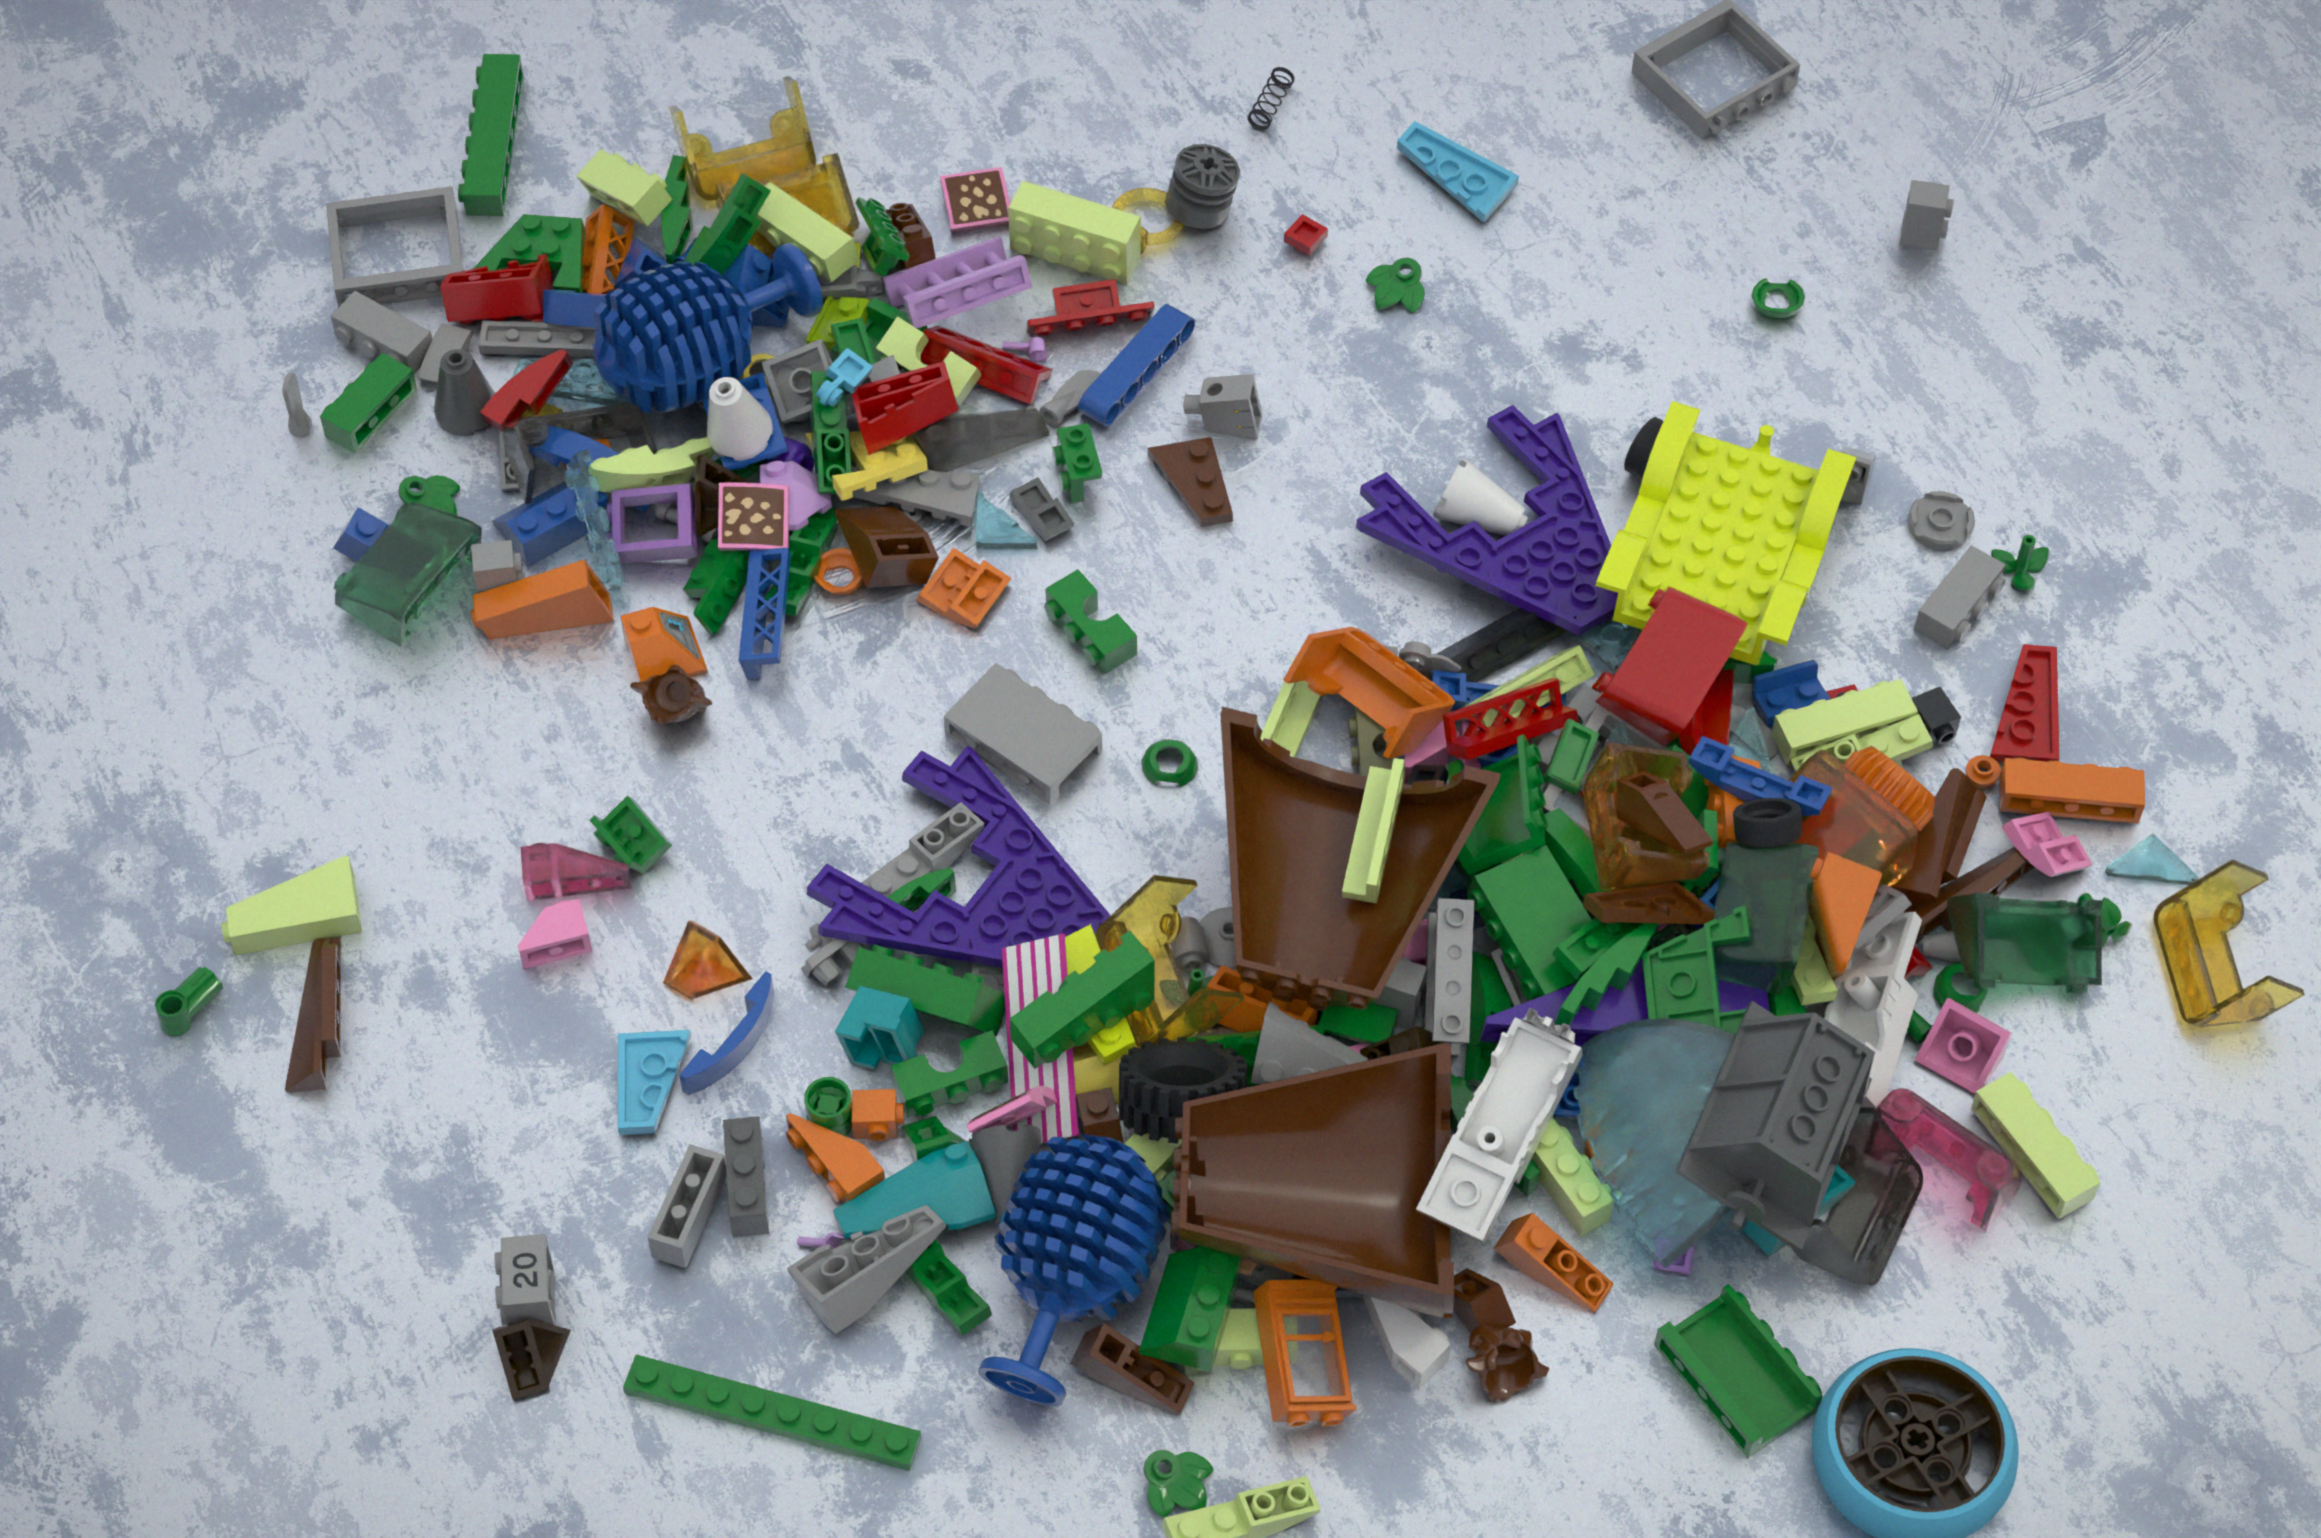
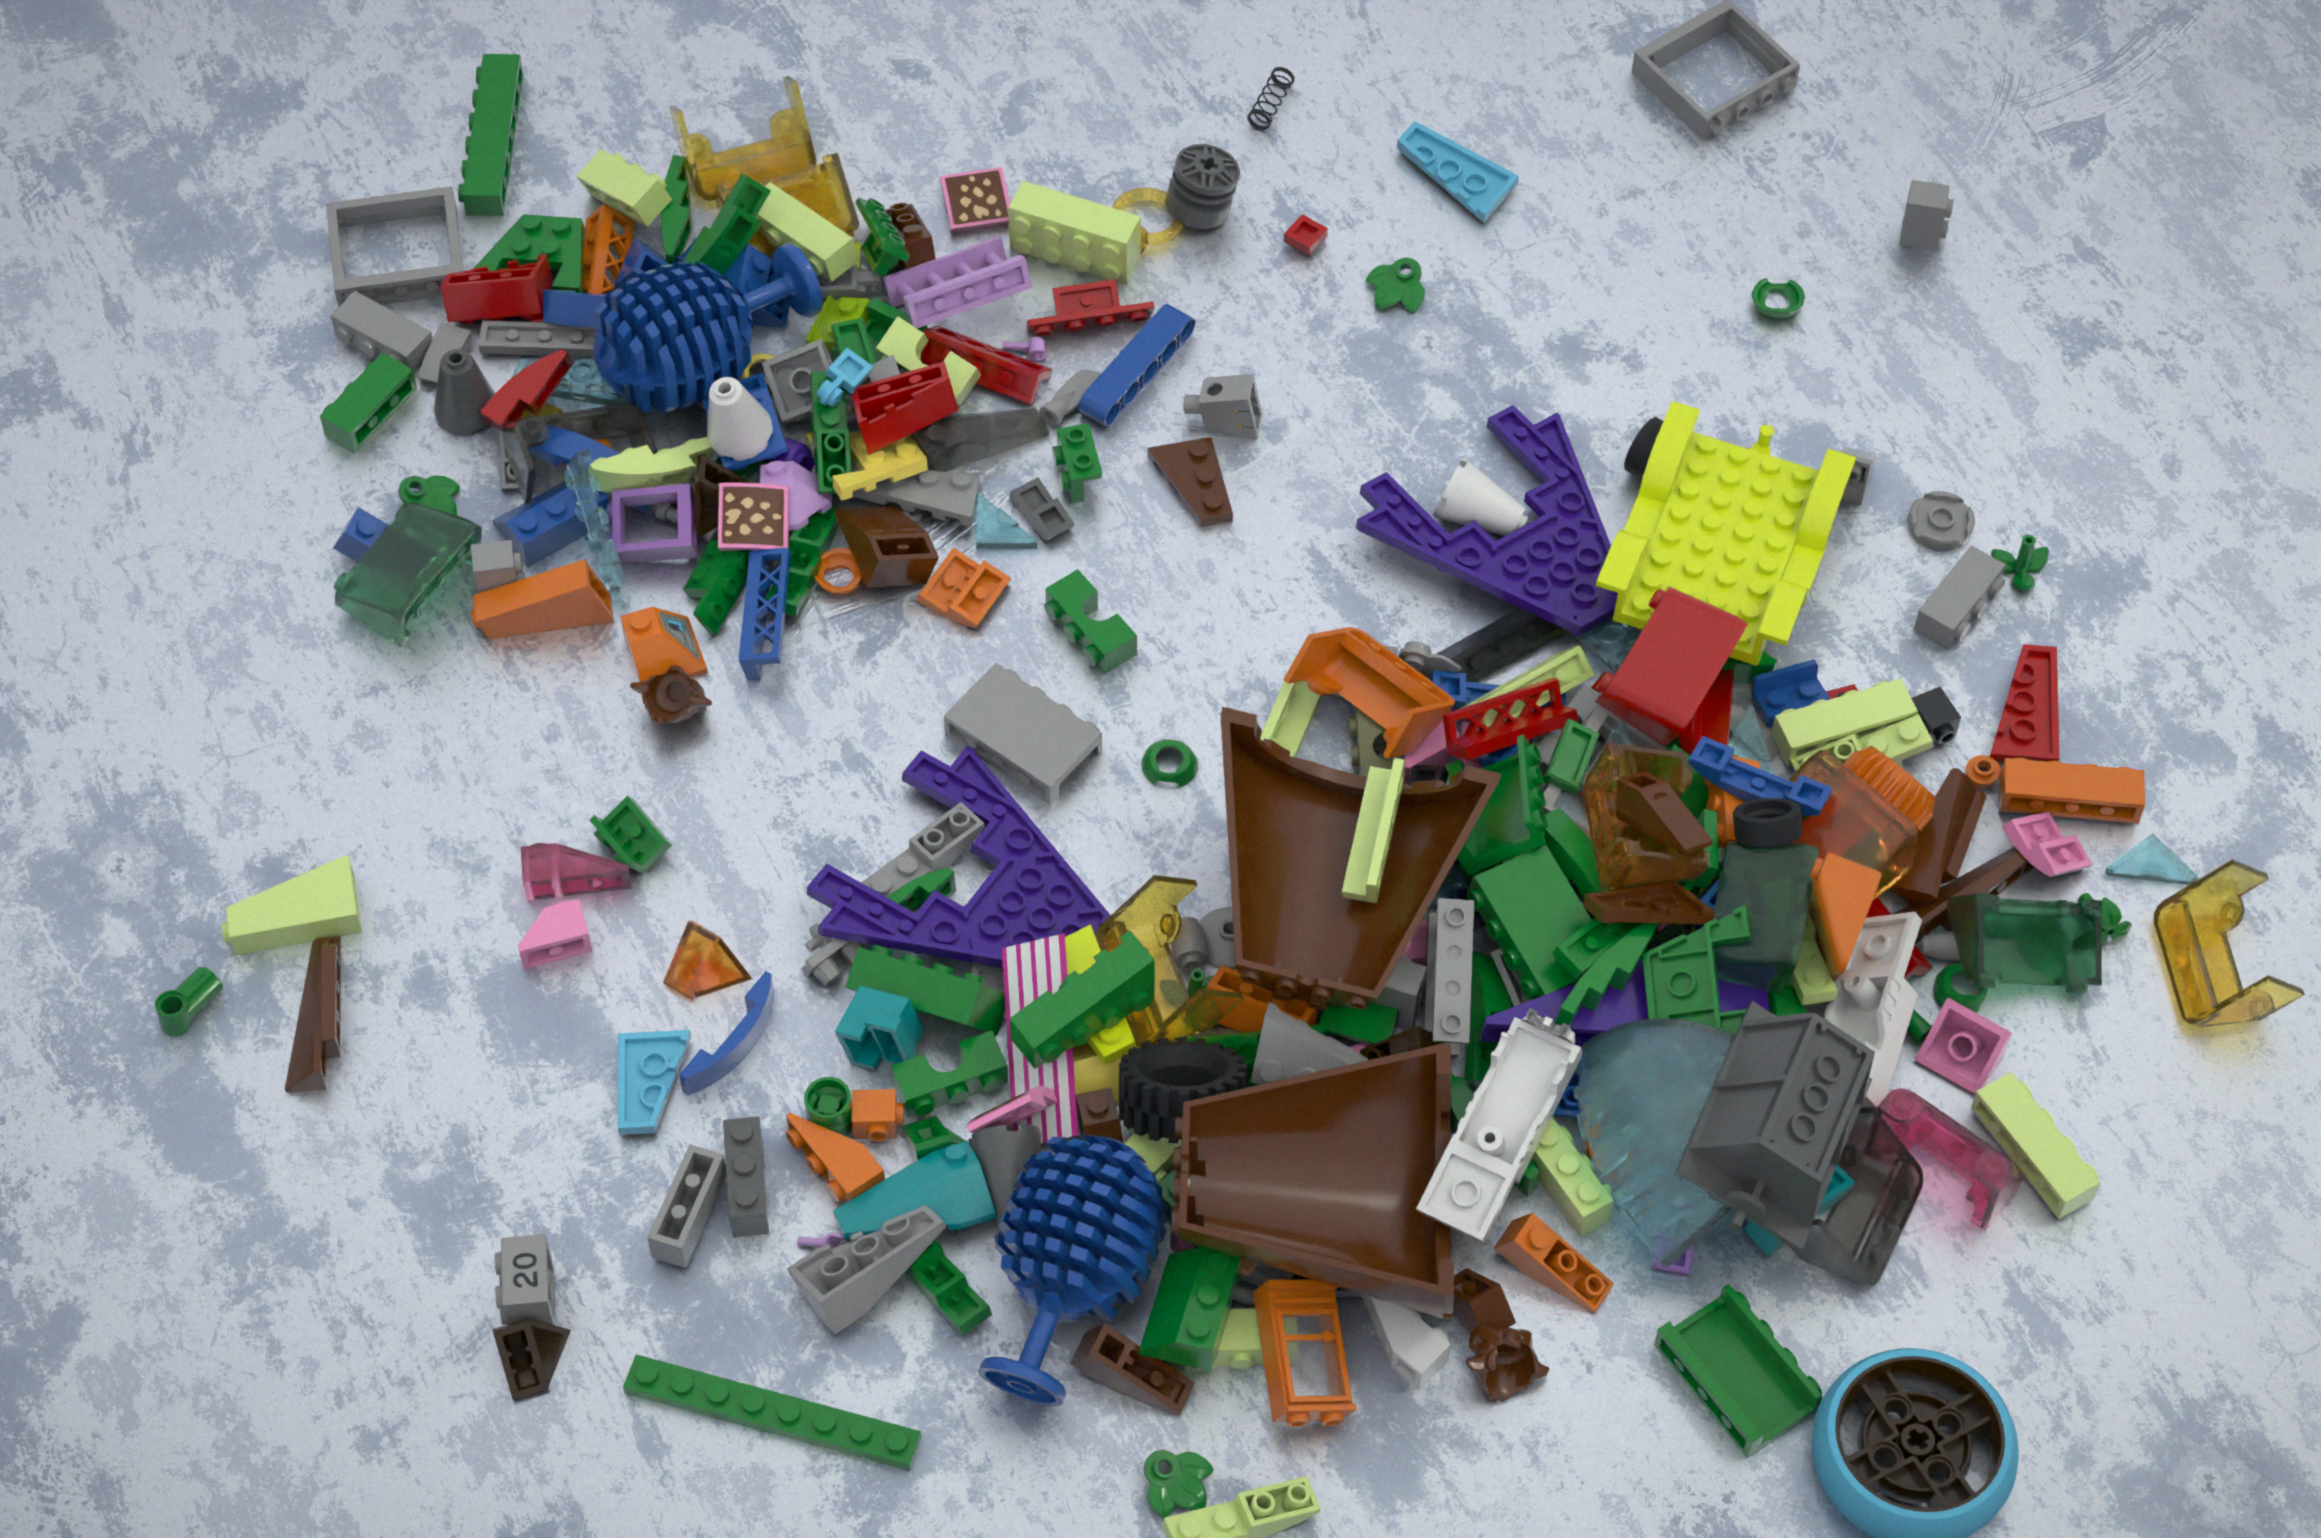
(299, 421): light grey piece -> none
(1884, 910): light grey plate -> none

